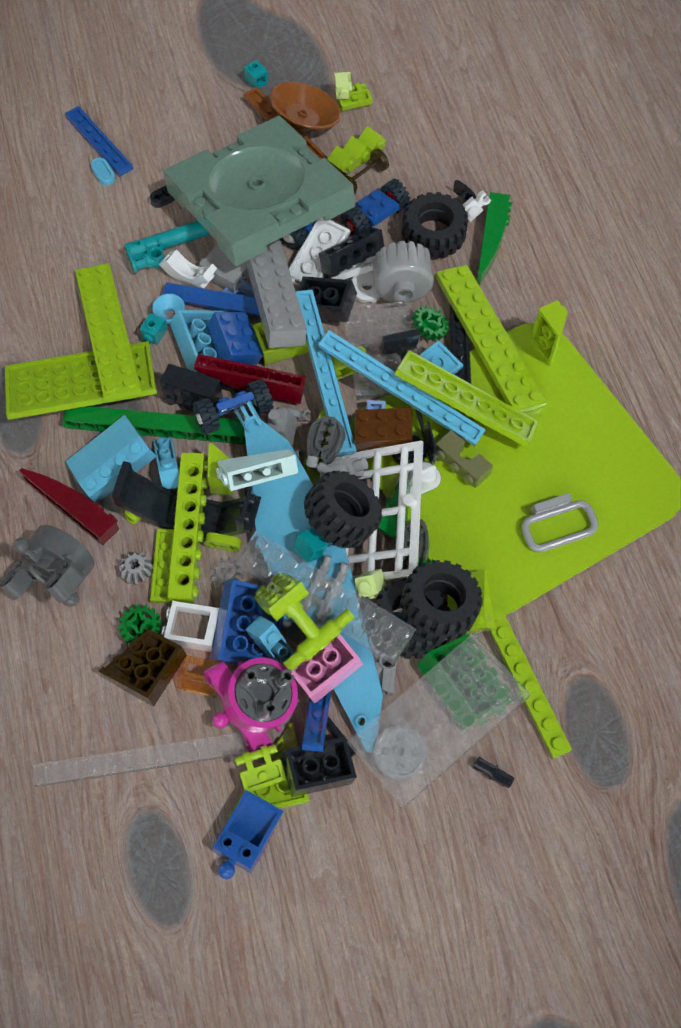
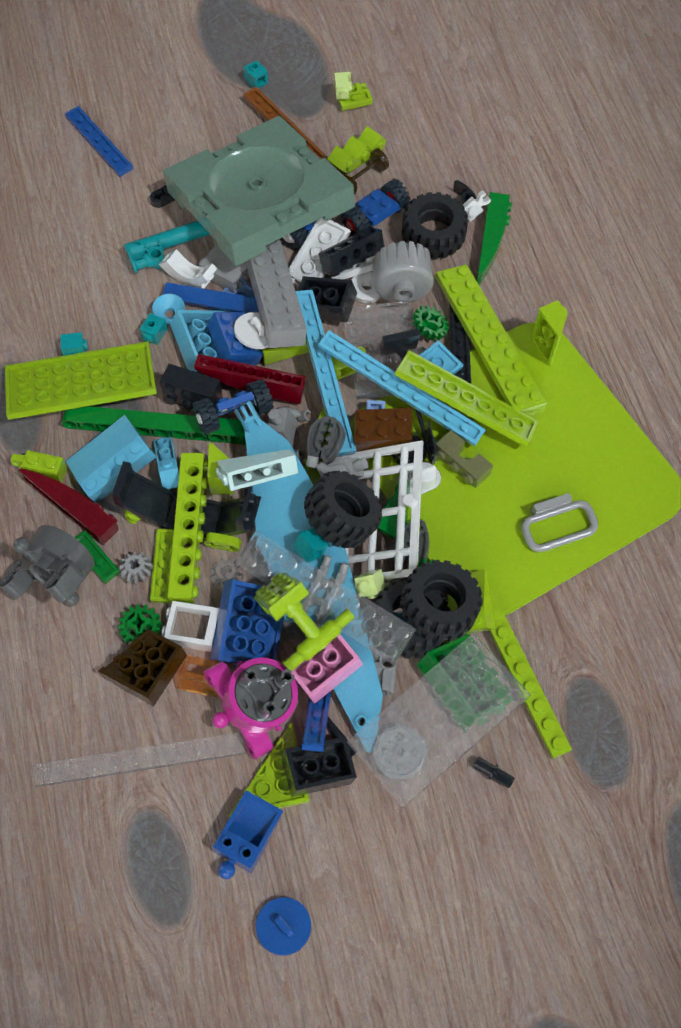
(41, 463): none -> lime hinge
(73, 343): none -> teal brick
(103, 171): medium azure tile -> none
(103, 567): none -> green tile
(107, 332): lime plate -> none
(250, 331): none -> white shield
(263, 774): lime plate -> none
(269, 640): medium azure slope -> none
(283, 926): none -> blue shield
(305, 106): dark orange dish -> none

